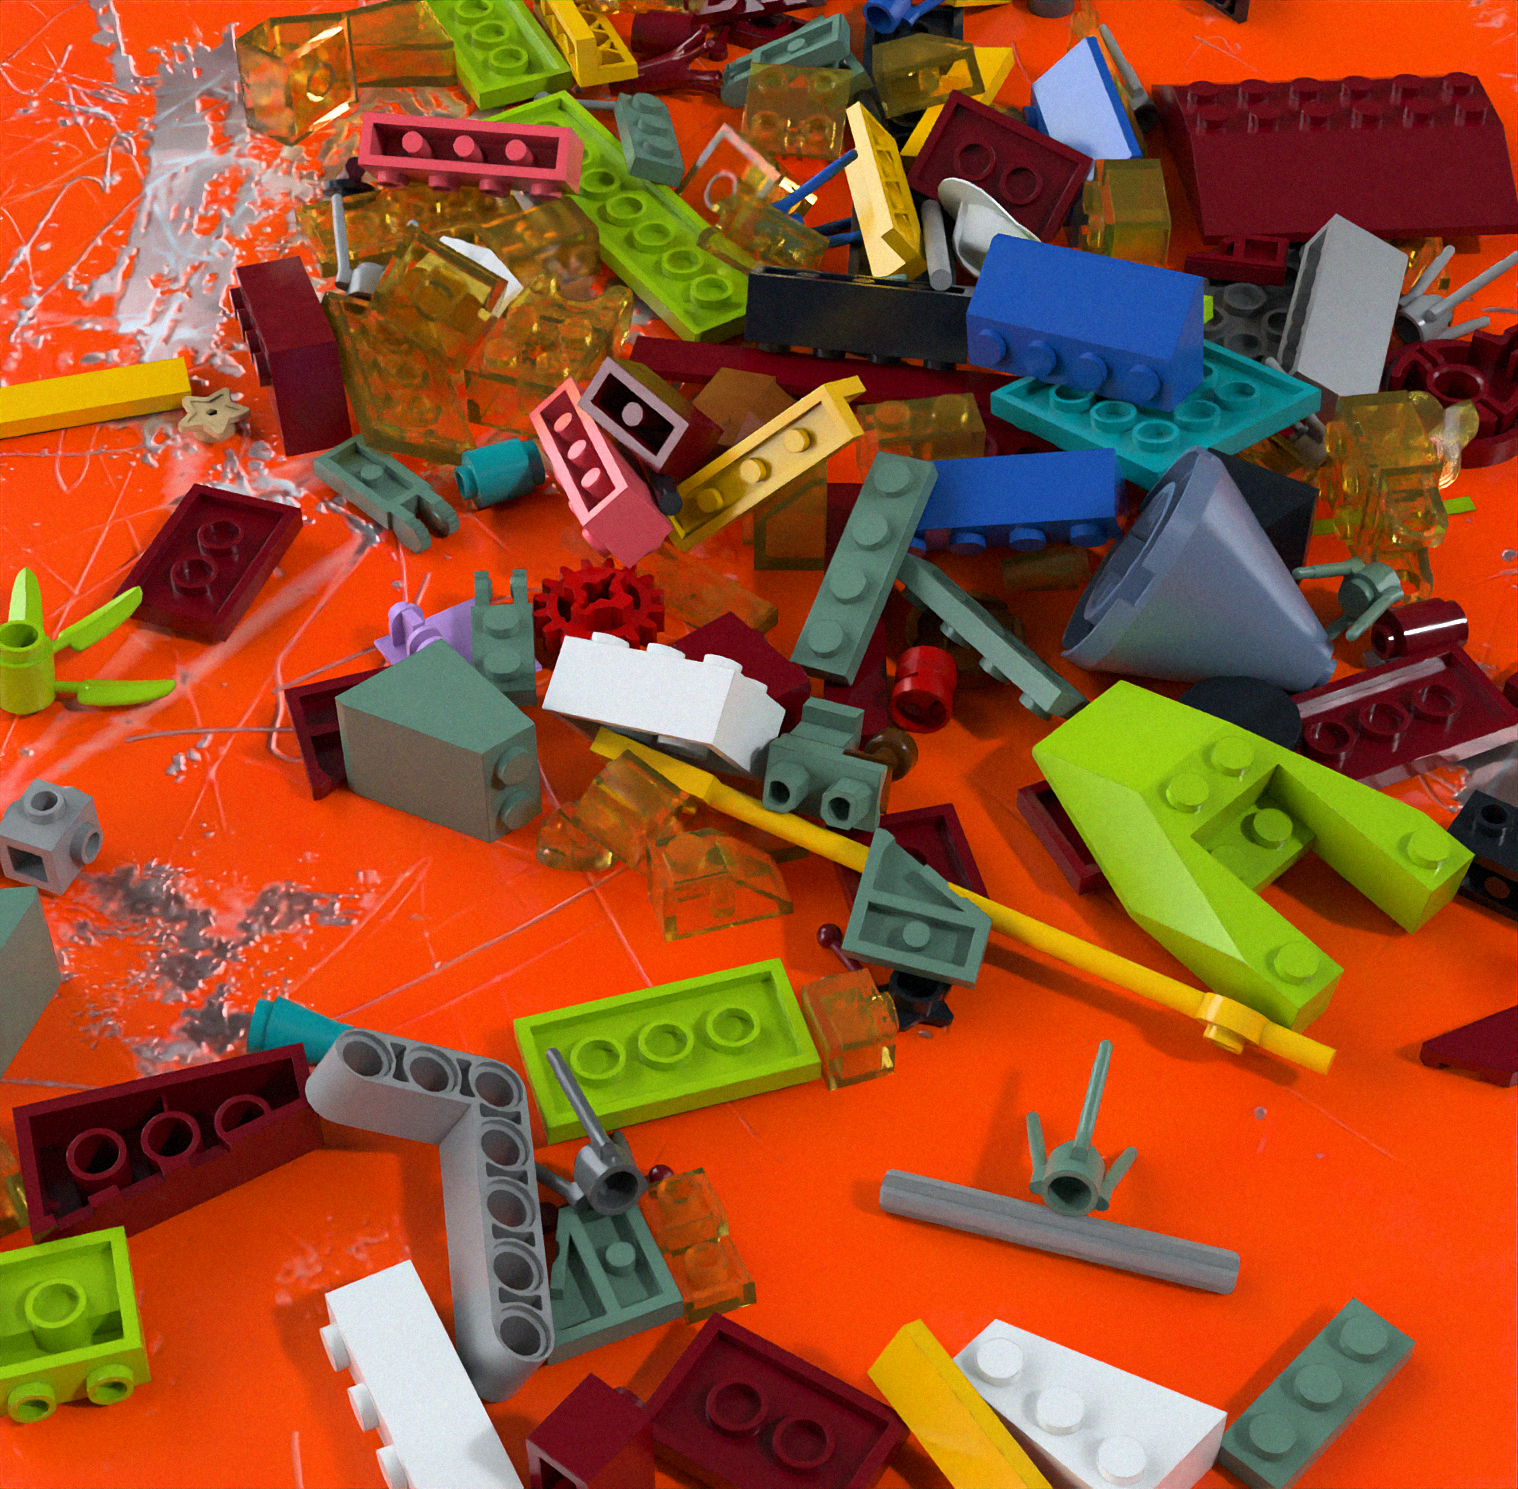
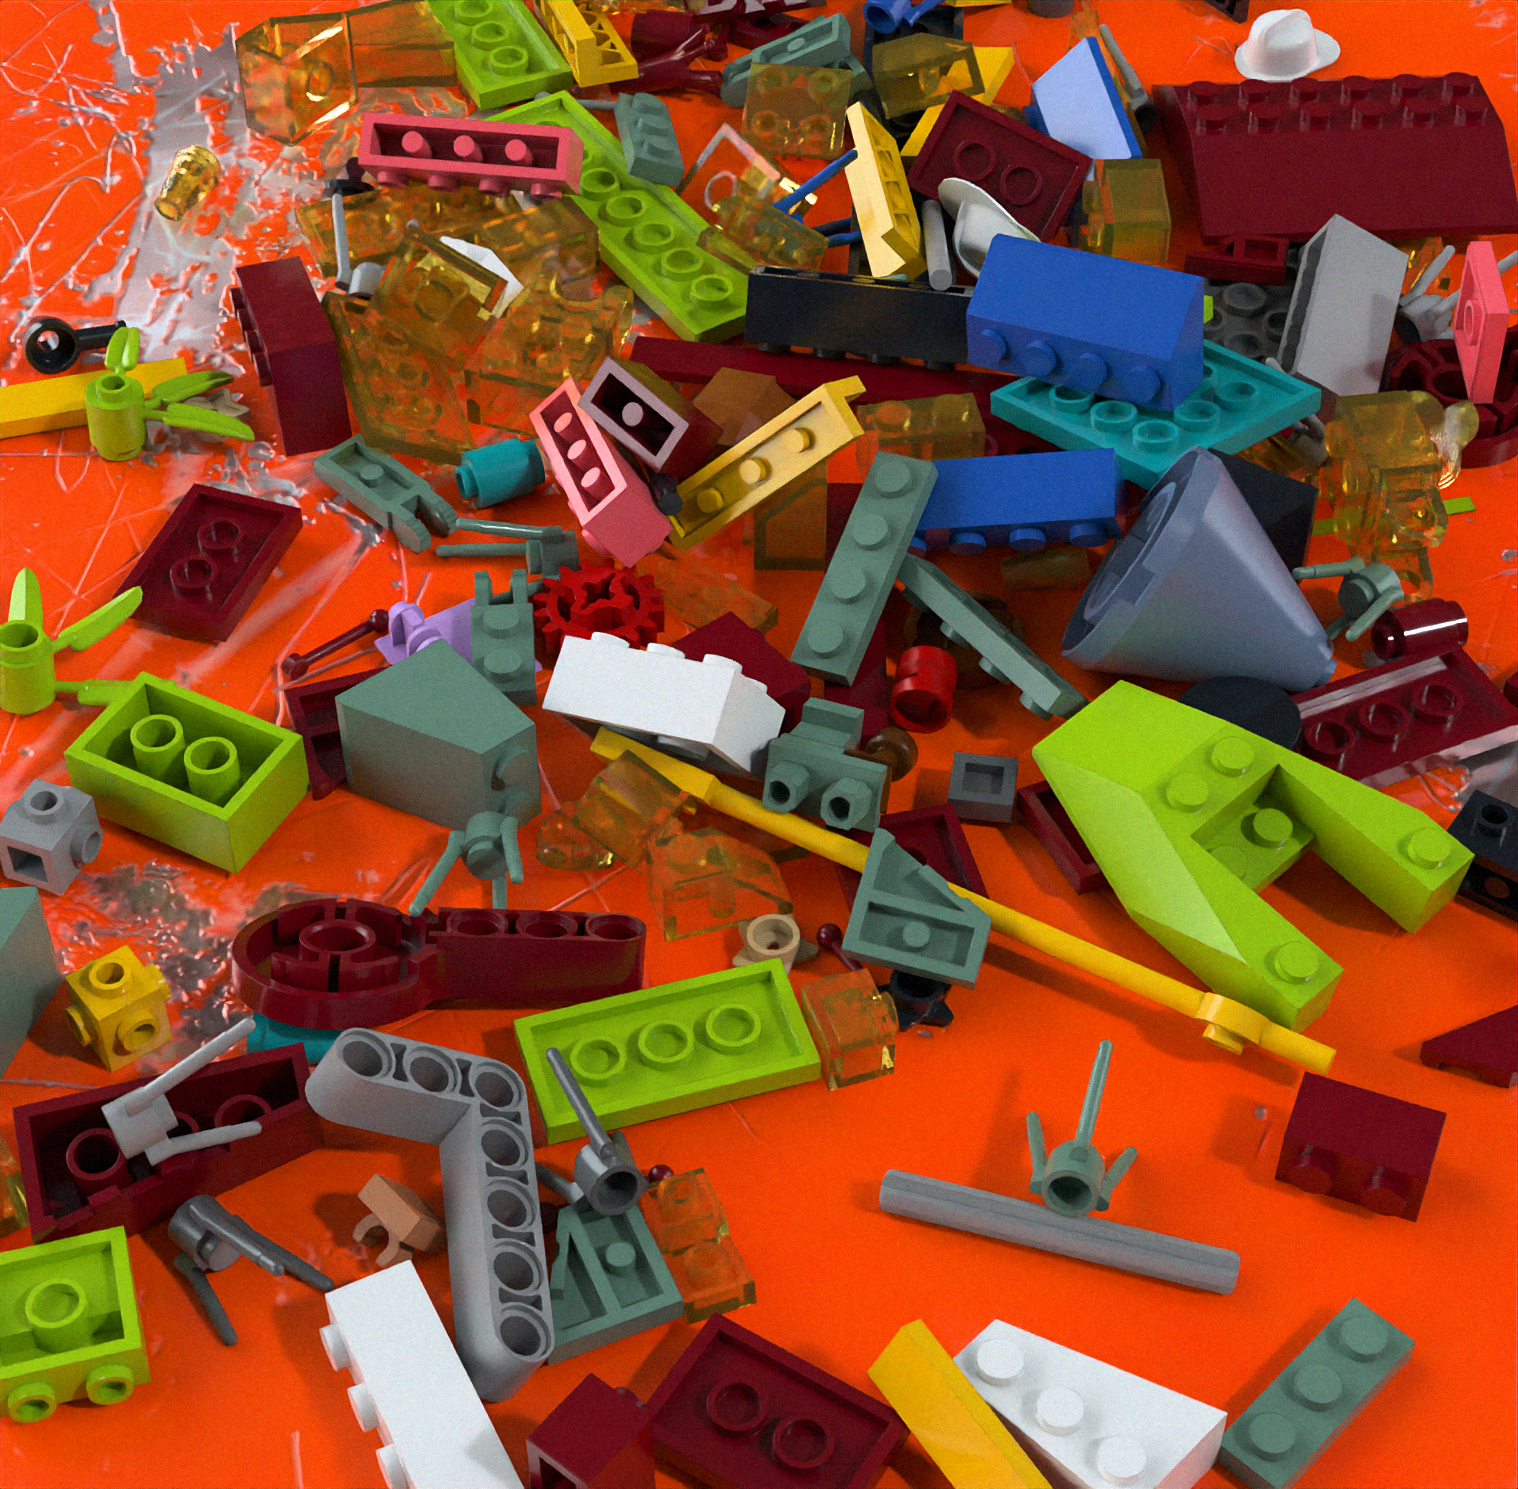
(64, 345): none -> black bar
(118, 1007): none -> yellow brick
(120, 414): none -> lime plant
(144, 1115): none -> light grey plant
(189, 179): none -> clear yellow cone
(189, 771): none -> lime brick
(215, 1241): none -> dark grey plant
(296, 666): none -> dark red hinge
(373, 965): none -> dark red beam
(404, 1217): none -> nougat tile
(488, 851): none -> sand green plant
(544, 550): none -> sand green plant
(773, 930): none -> tan plate
(983, 786): none -> dark grey plate
(1285, 47): none -> white piece
(1360, 1146): none -> dark red brick
(1480, 322): none -> coral plate

